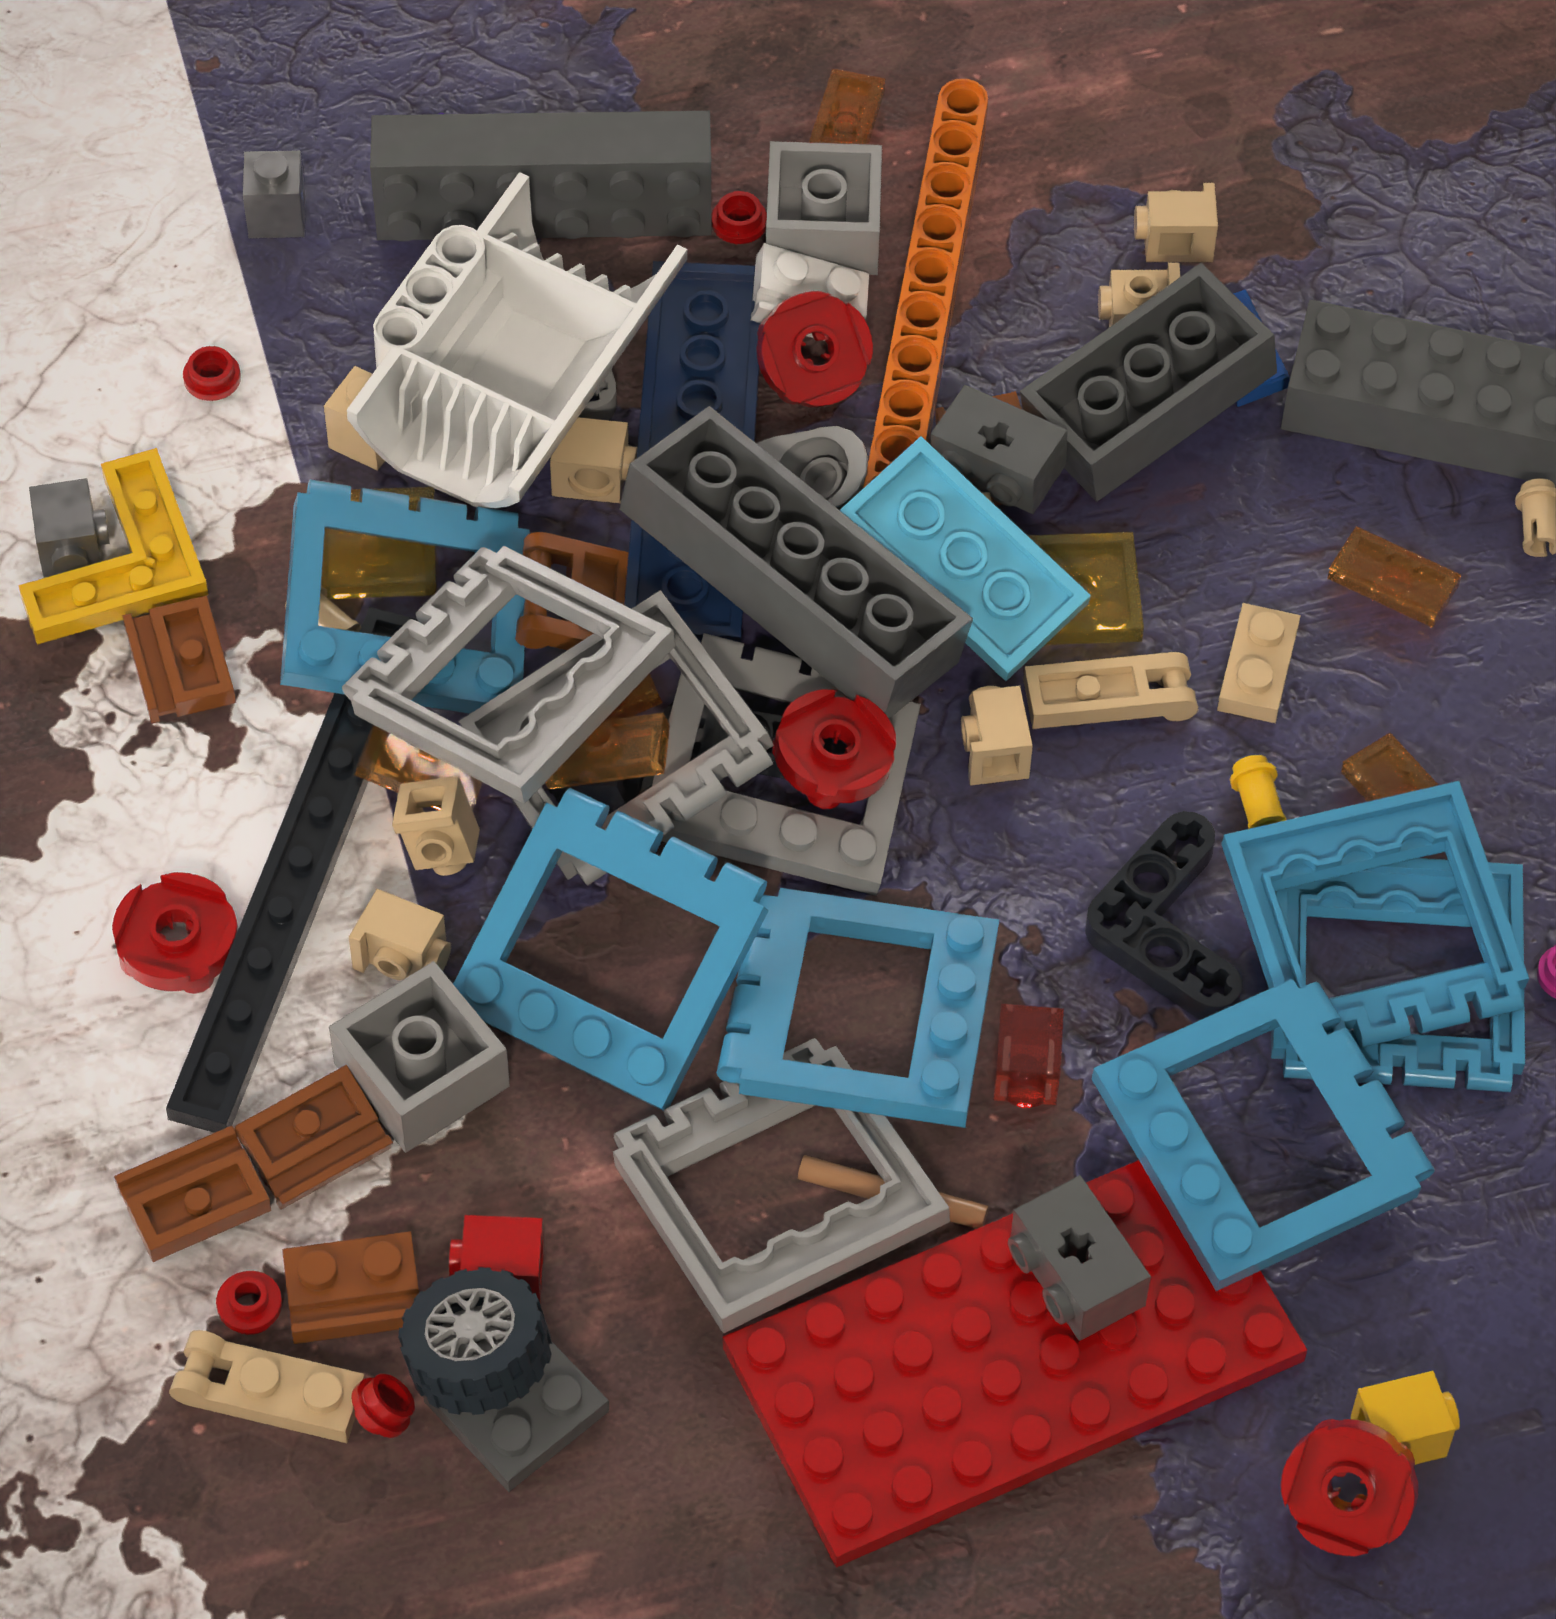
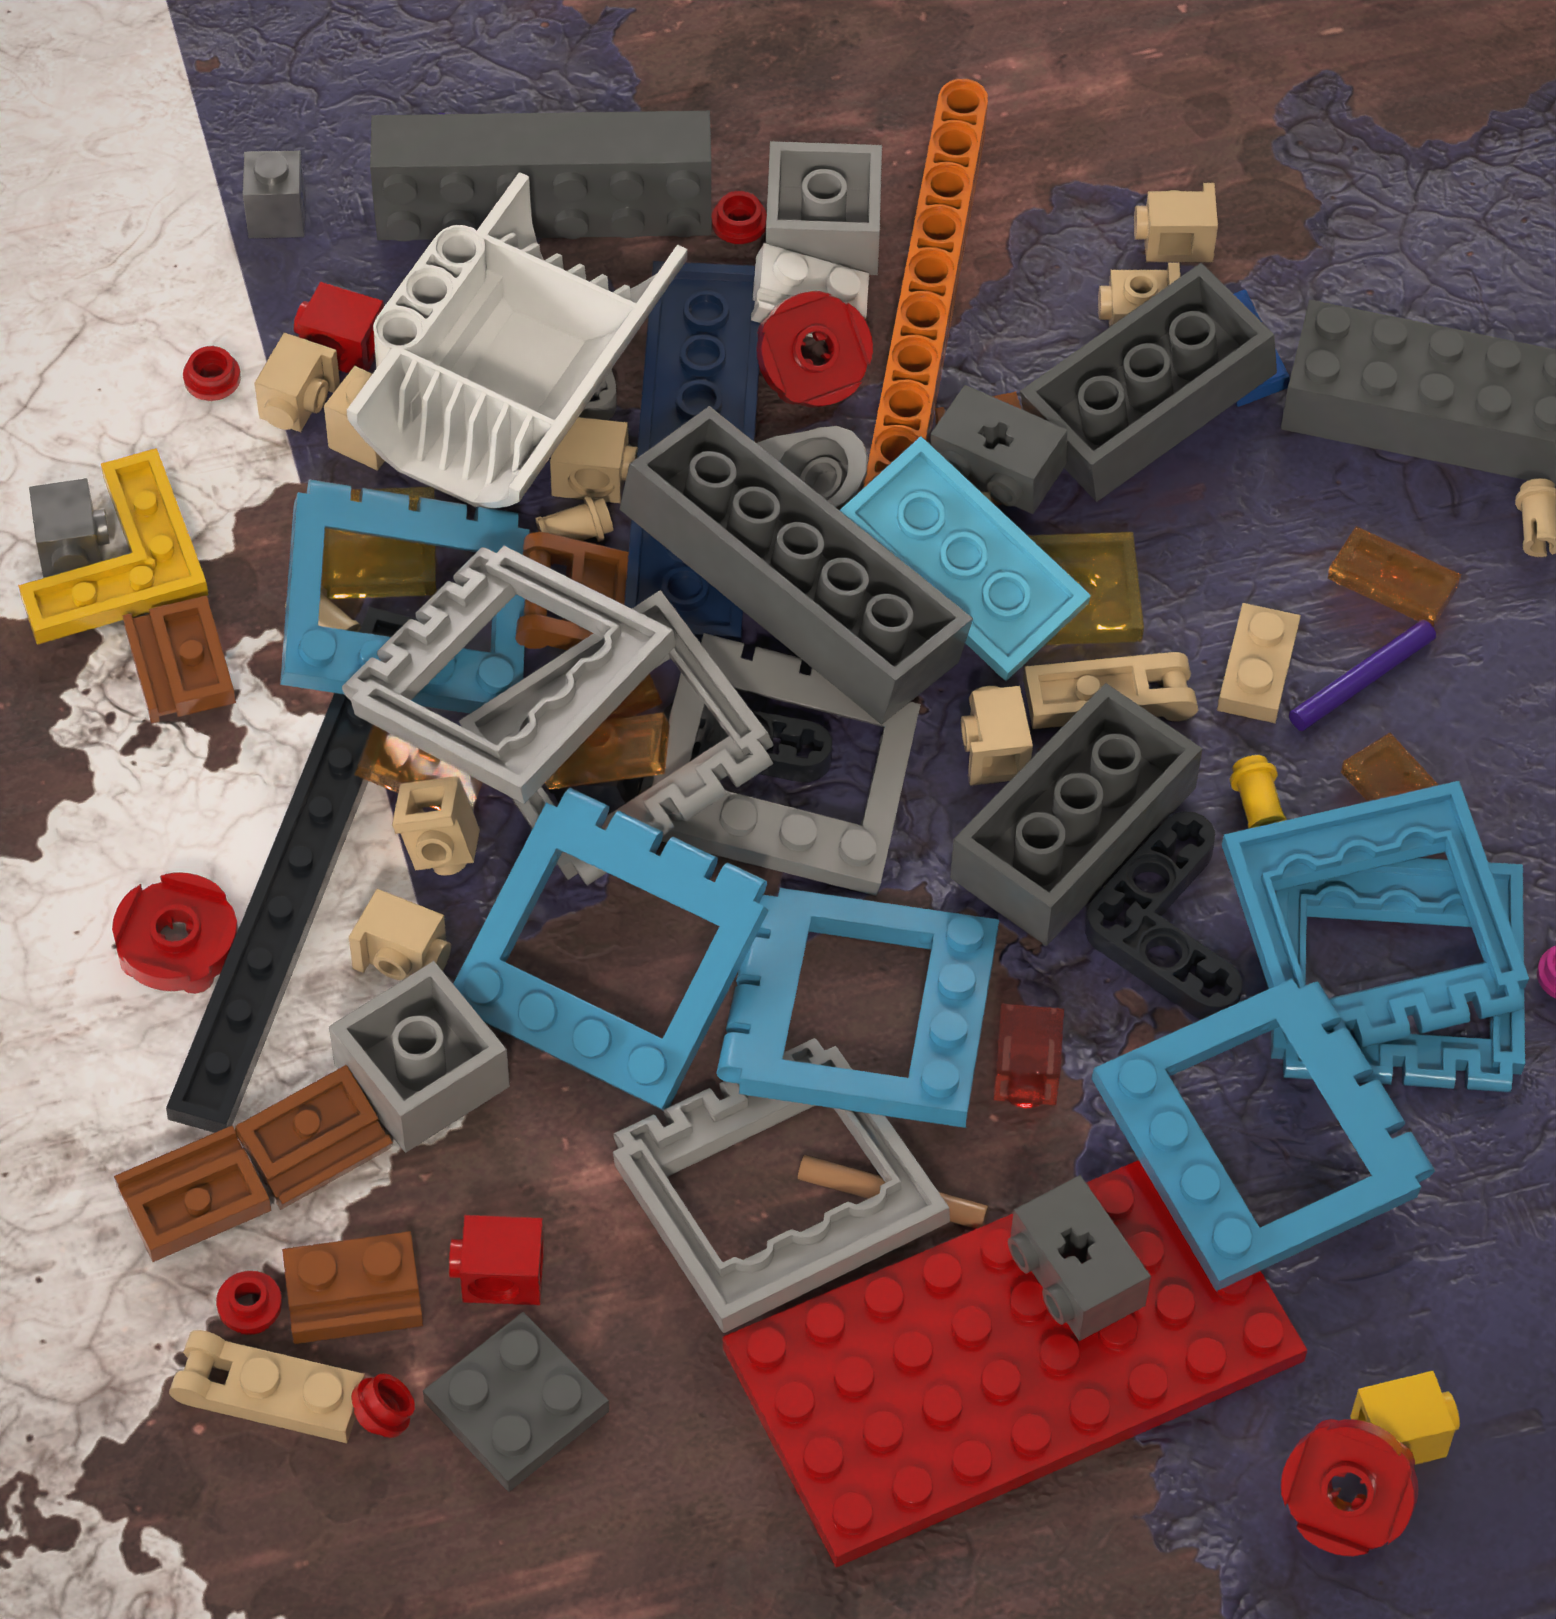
(295, 382): none -> tan brick
(340, 322): none -> red brick
(475, 1341): black wheel -> none
(579, 522): none -> tan pin
(828, 776): red plate -> none
(848, 108): clear orange plate -> none
(1075, 813): none -> dark grey brick
(1362, 675): none -> dark purple bar

